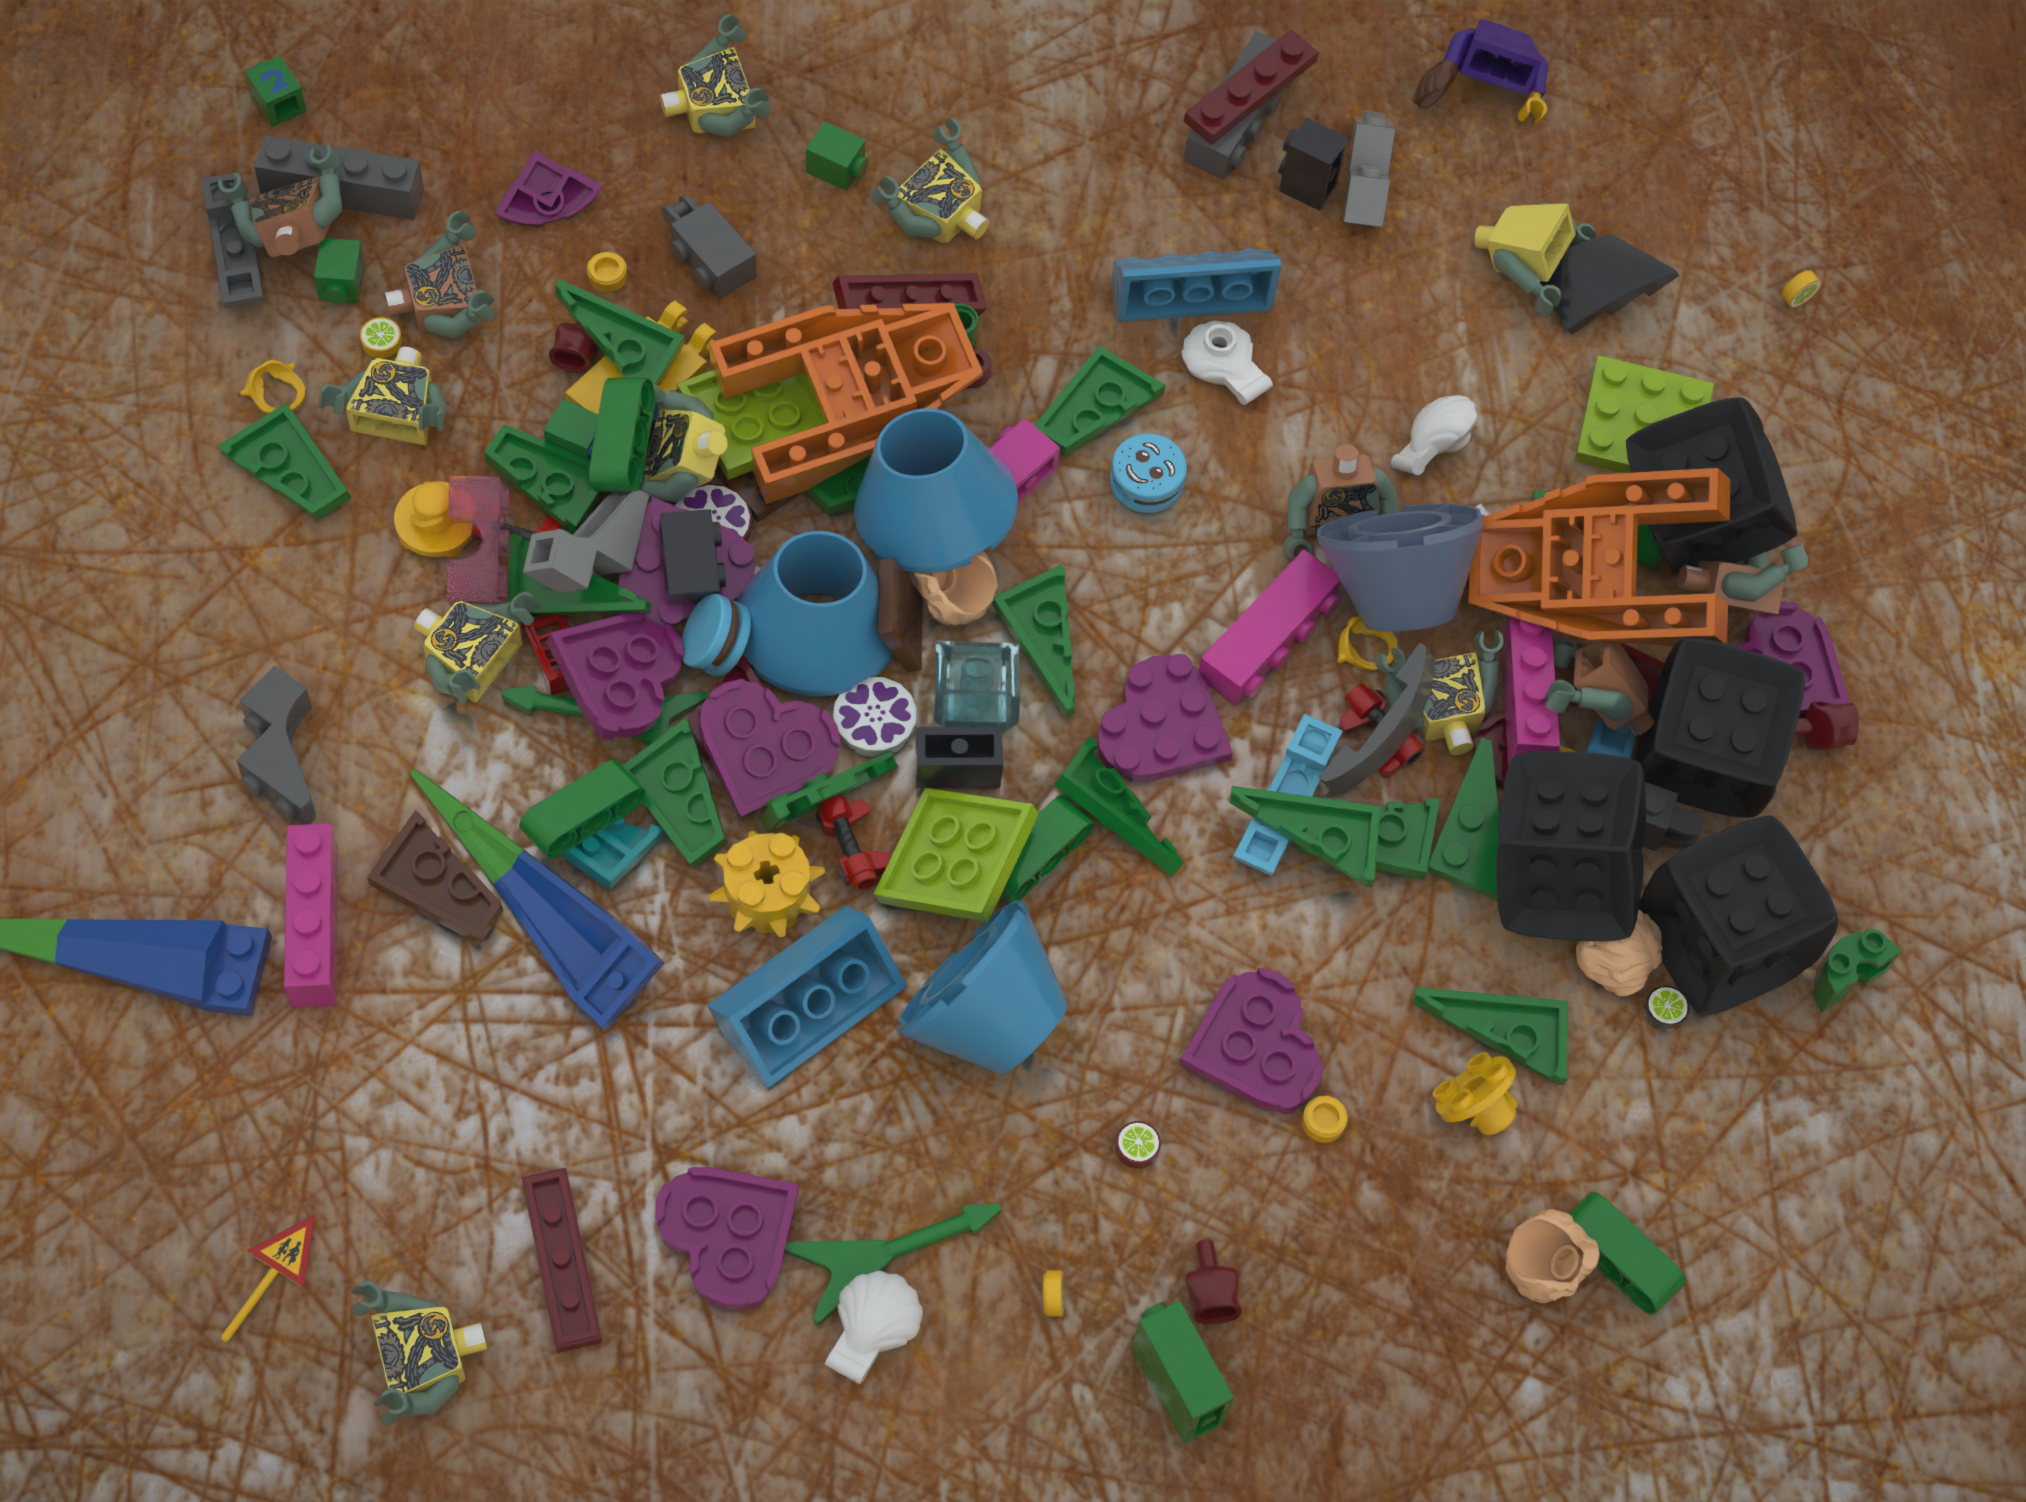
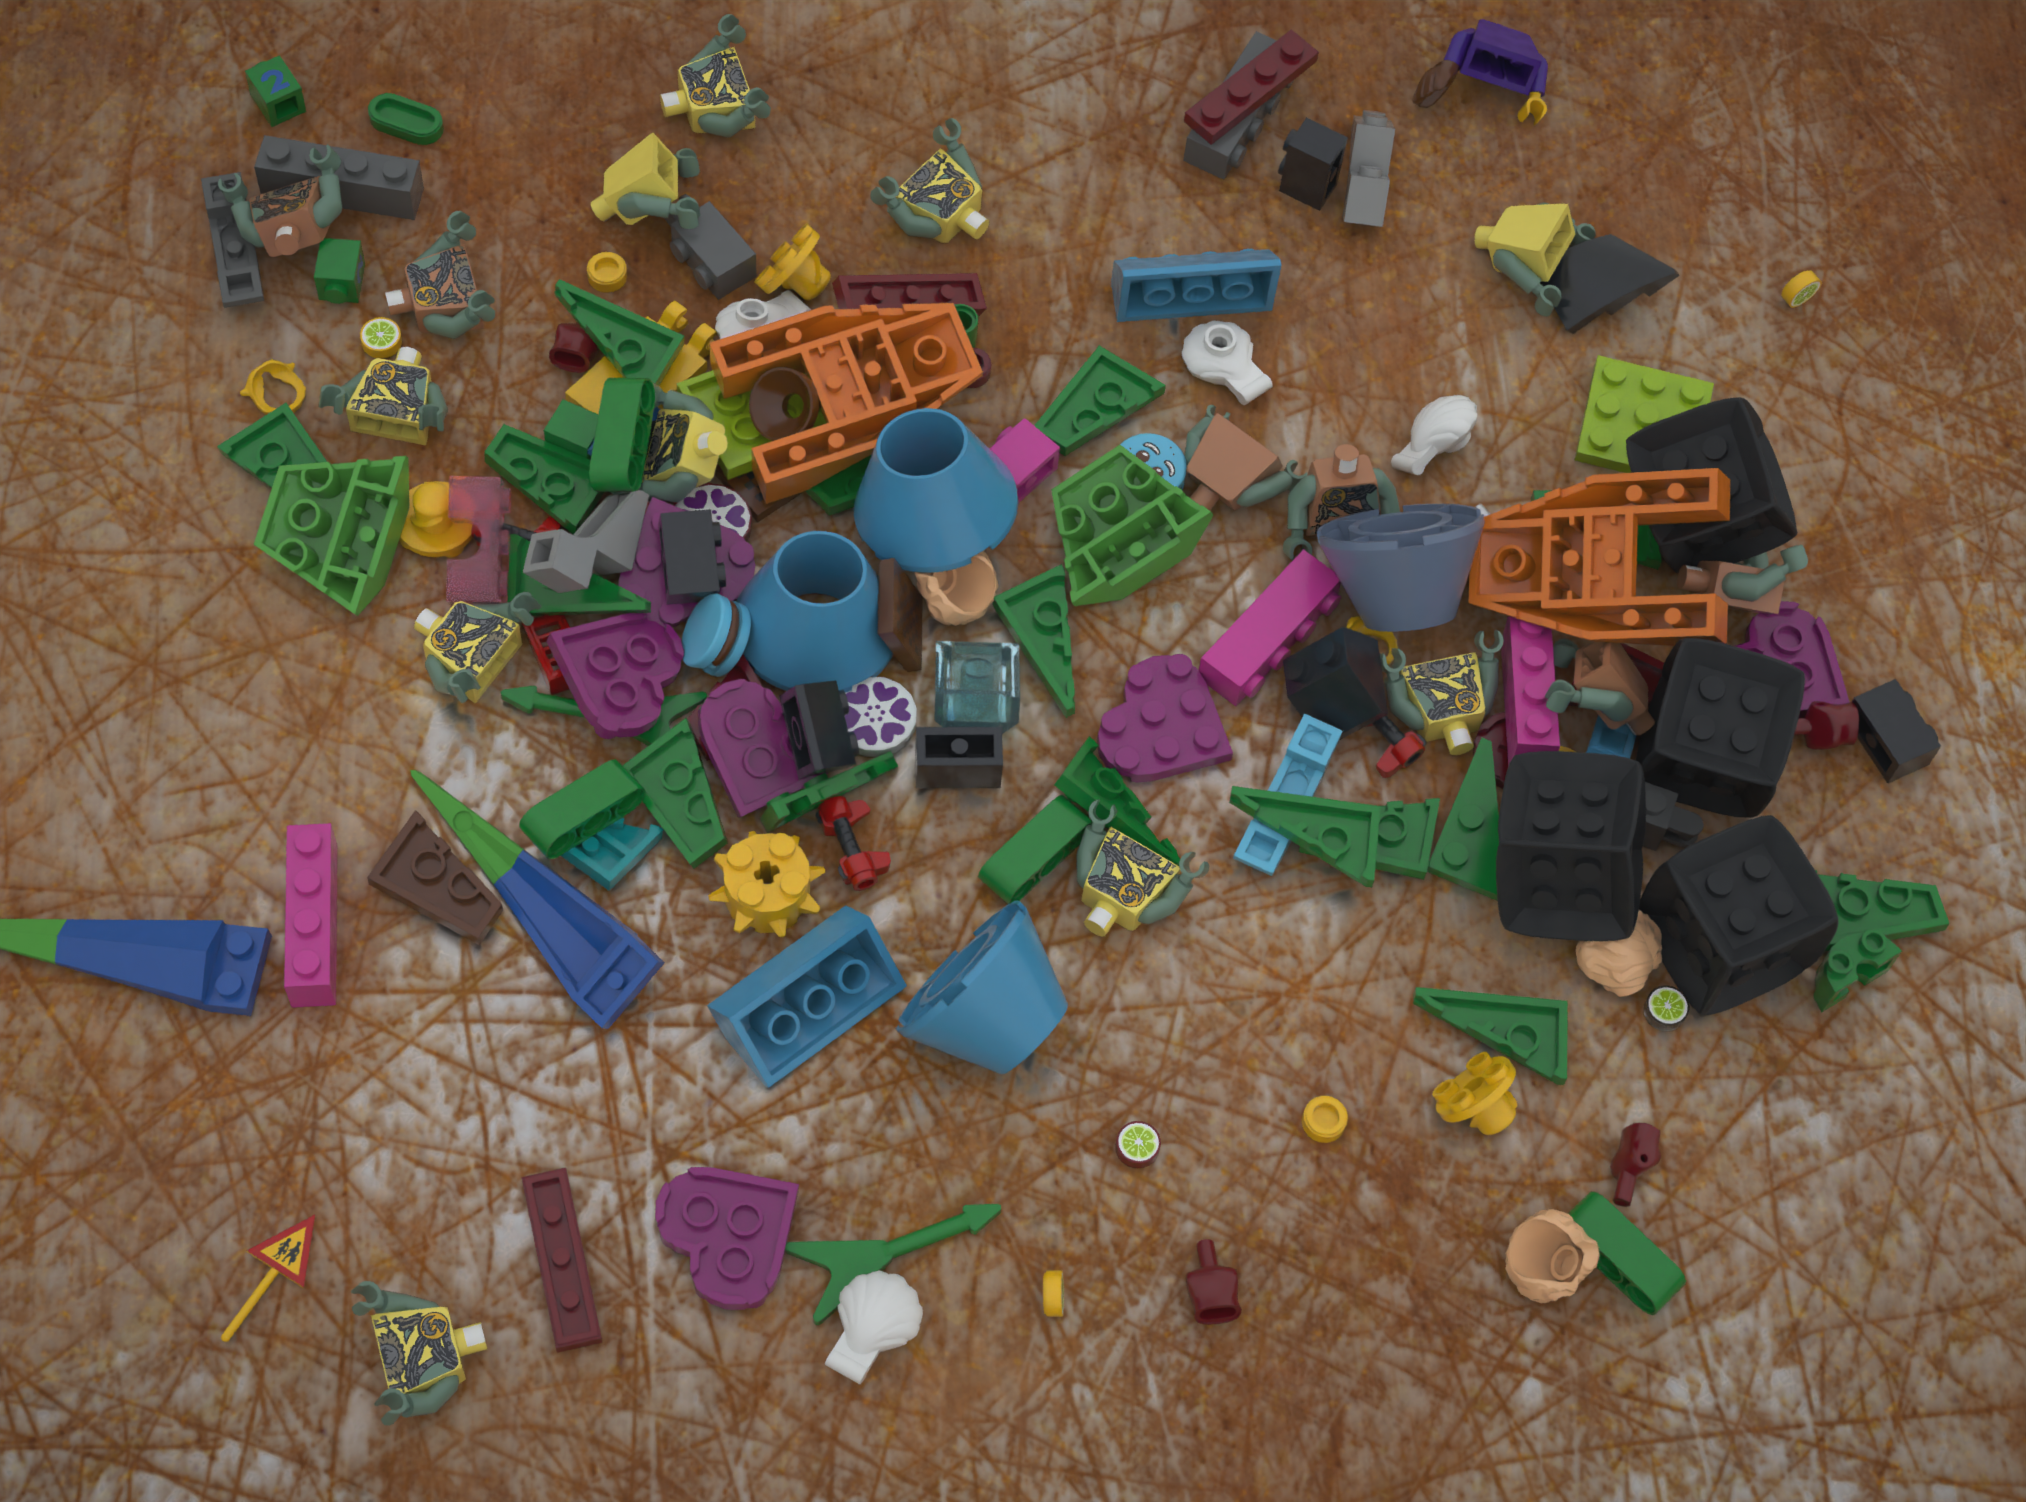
(269, 764): dark grey arch -> none
(338, 524): none -> bright green wedge
(405, 119): none -> green tile
(546, 193): magenta brick -> none
(647, 183): none -> light yellow torso
(755, 313): none -> white animal
(770, 401): none -> reddish brown piece
(796, 267): none -> yellow plate
(818, 728): none -> black slope
(836, 156): green brick -> none
(956, 854): lime plate -> none
(1123, 526): none -> bright green wedge
(1127, 879): none -> torso
(1181, 1371): green brick -> none
(1233, 465): none -> nougat torso
(1255, 1043): magenta plate -> none
(1338, 680): none -> black slope
(1352, 768): dark grey slope -> none
(1635, 1156): none -> dark red piece
(1889, 906): none -> green wing
(1894, 731): none -> black brick

